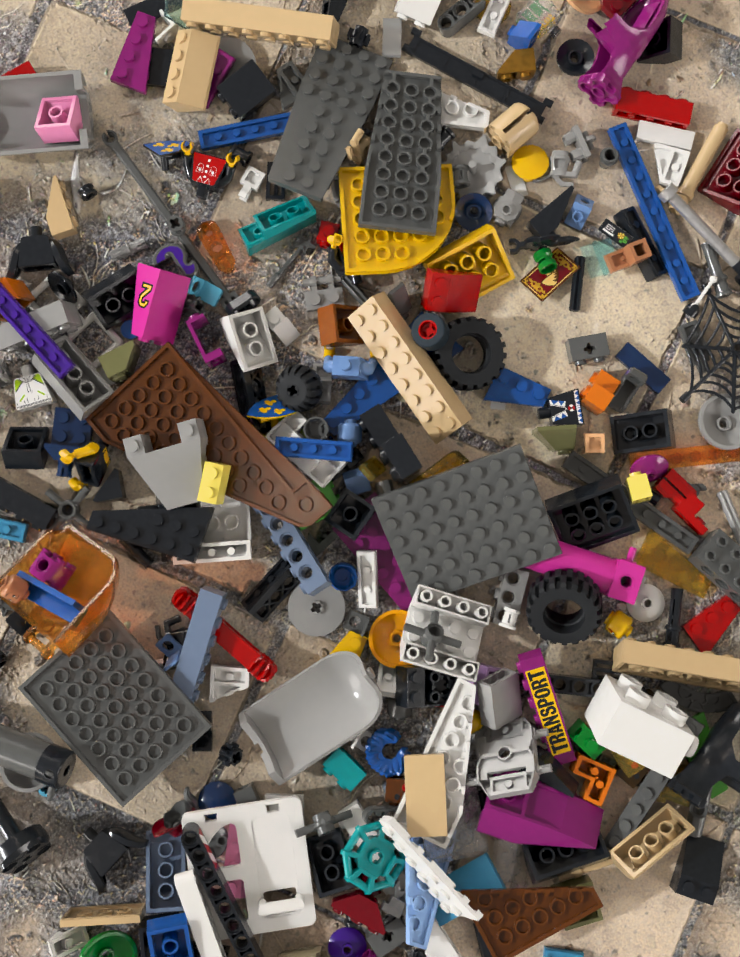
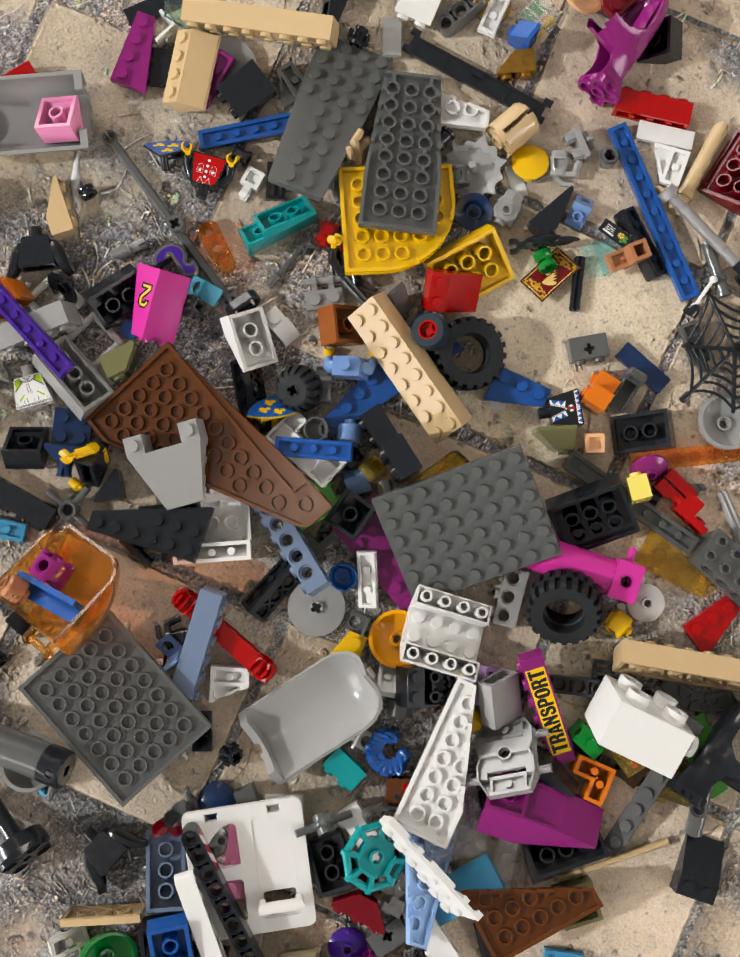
(213, 358): magenta panel -> none
(214, 482): light yellow brick -> none
(425, 795): tan tile -> none
(432, 636): dark grey bar -> none
(511, 625): white bush -> none
(580, 51): black dish -> none
(650, 842): tan slope -> none
(673, 627): black pin -> none

